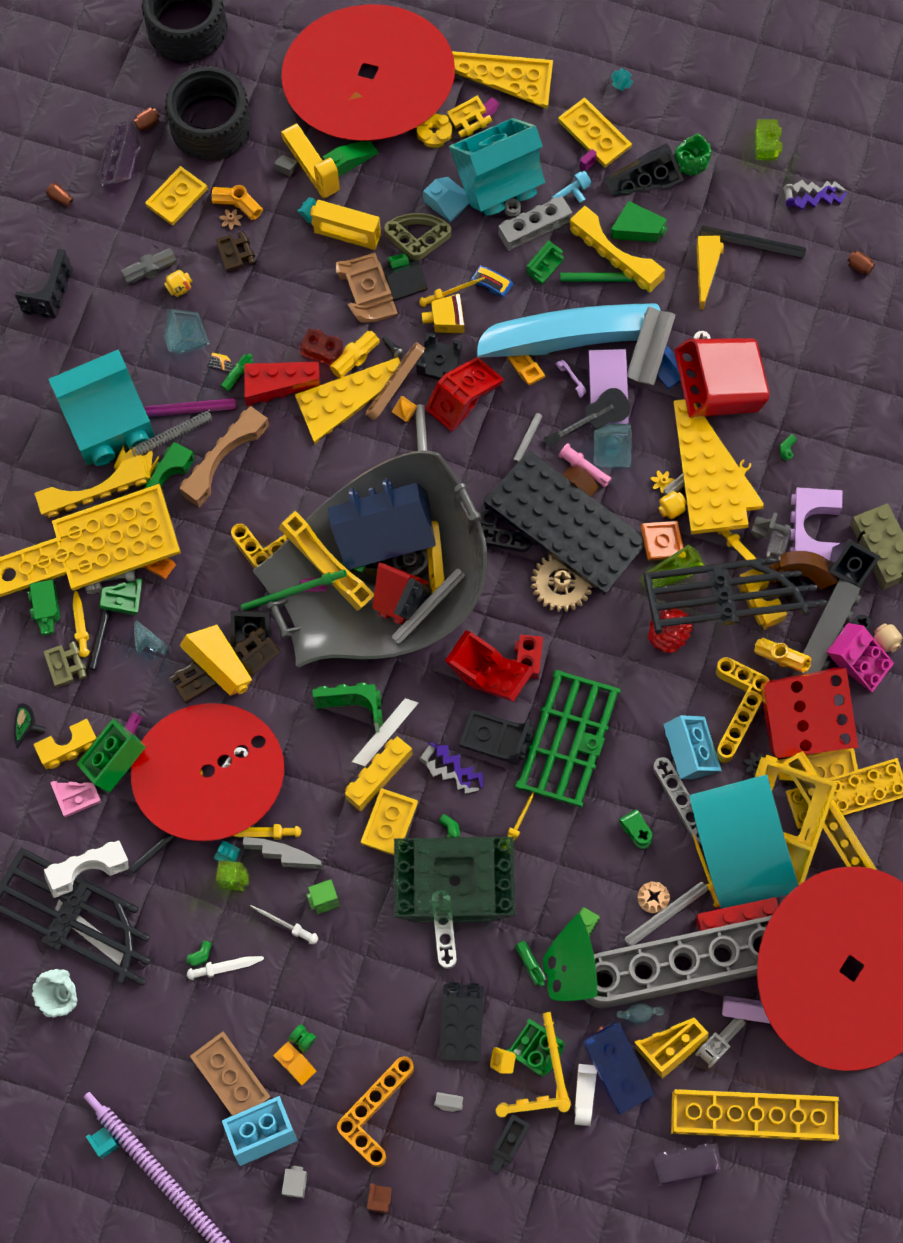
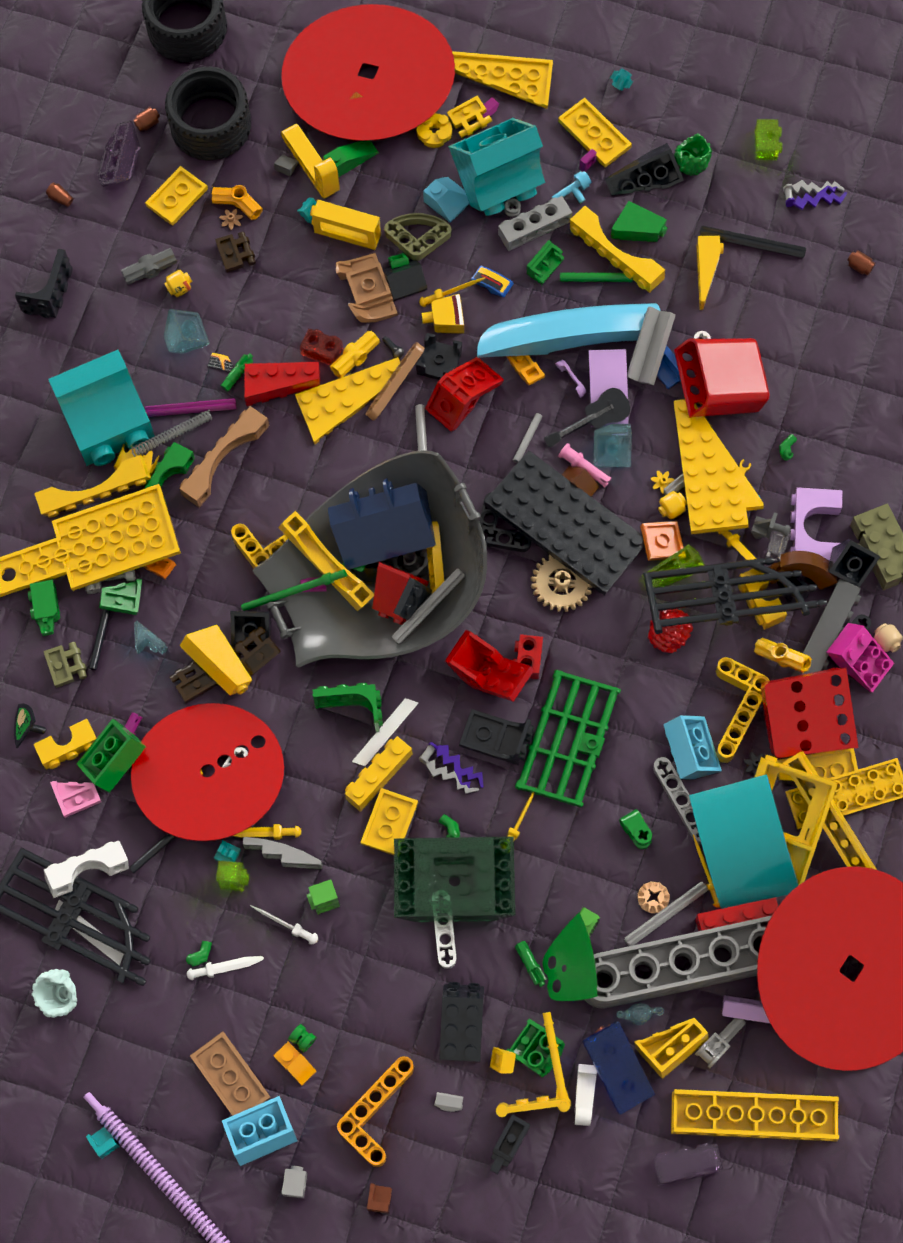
(81, 635): yellow sword -> none
(404, 409): light orange tile -> none

